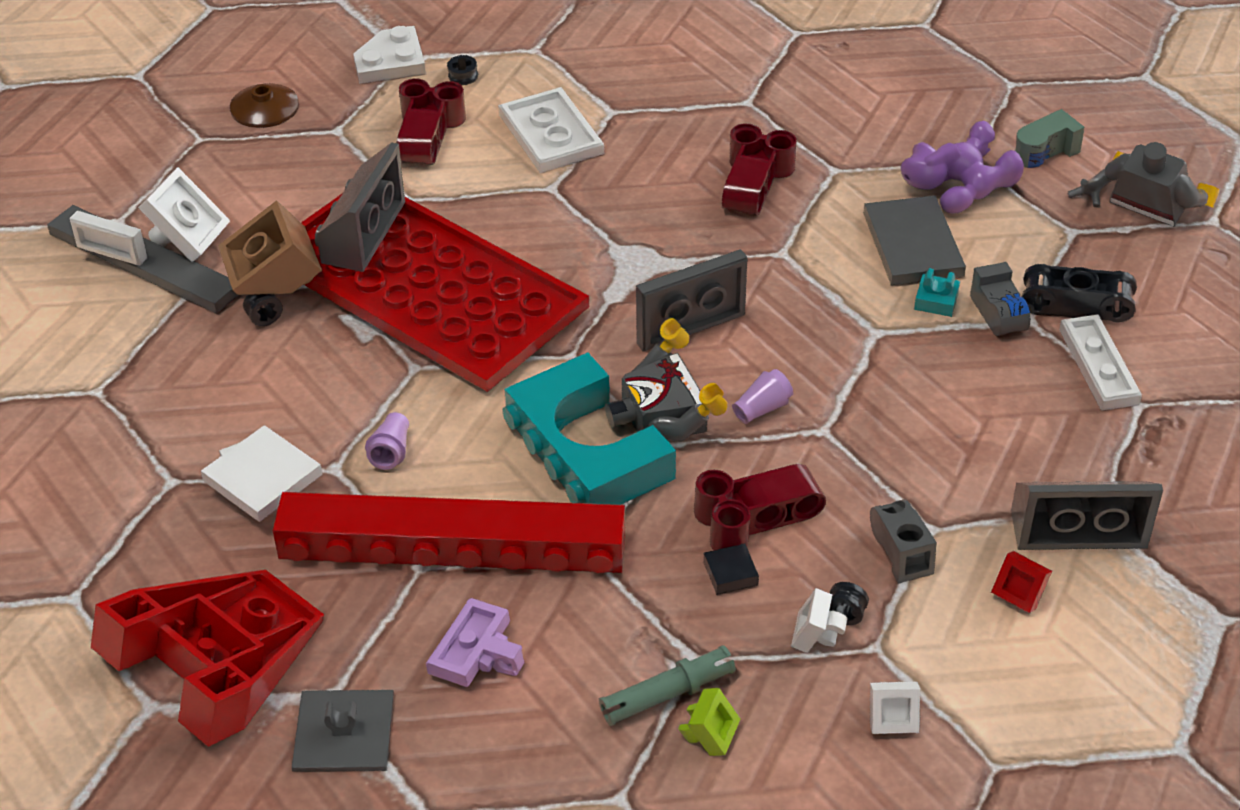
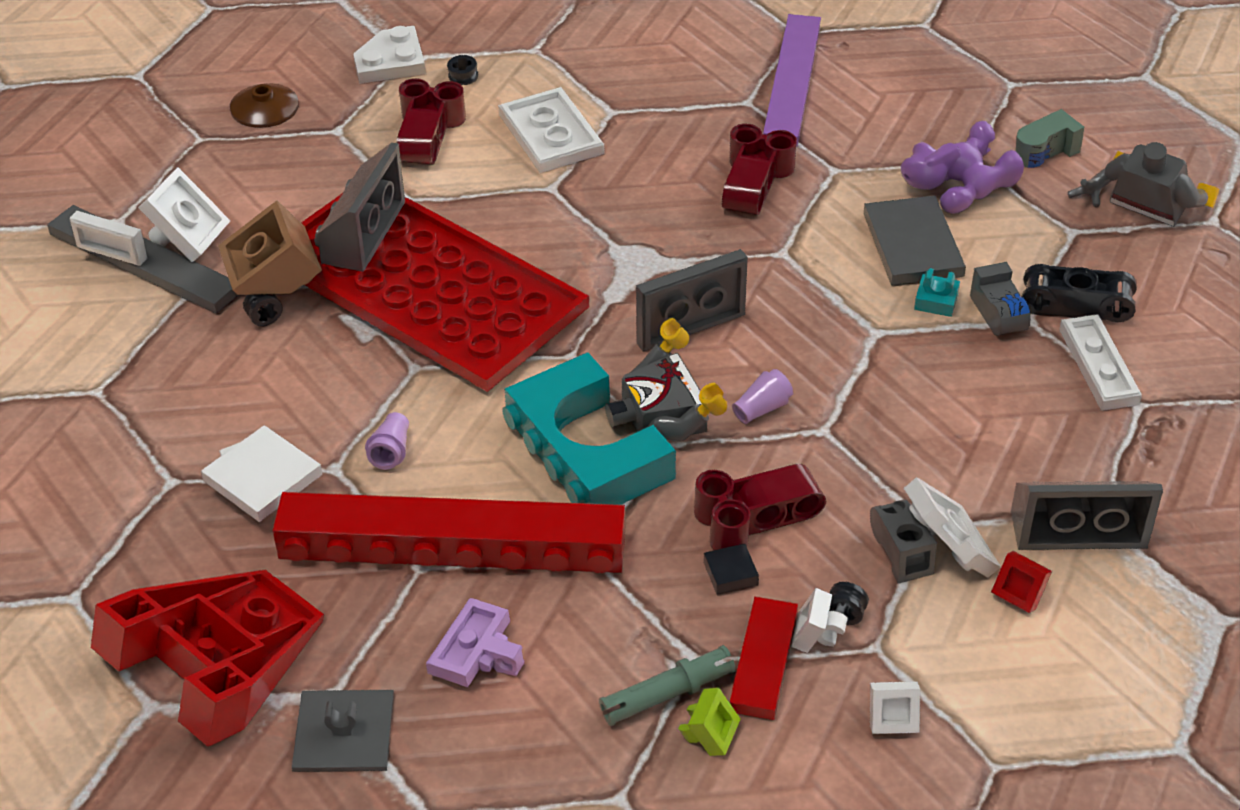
(764, 658): none -> red tile
(793, 75): none -> medium lavender tile
(952, 526): none -> white plate

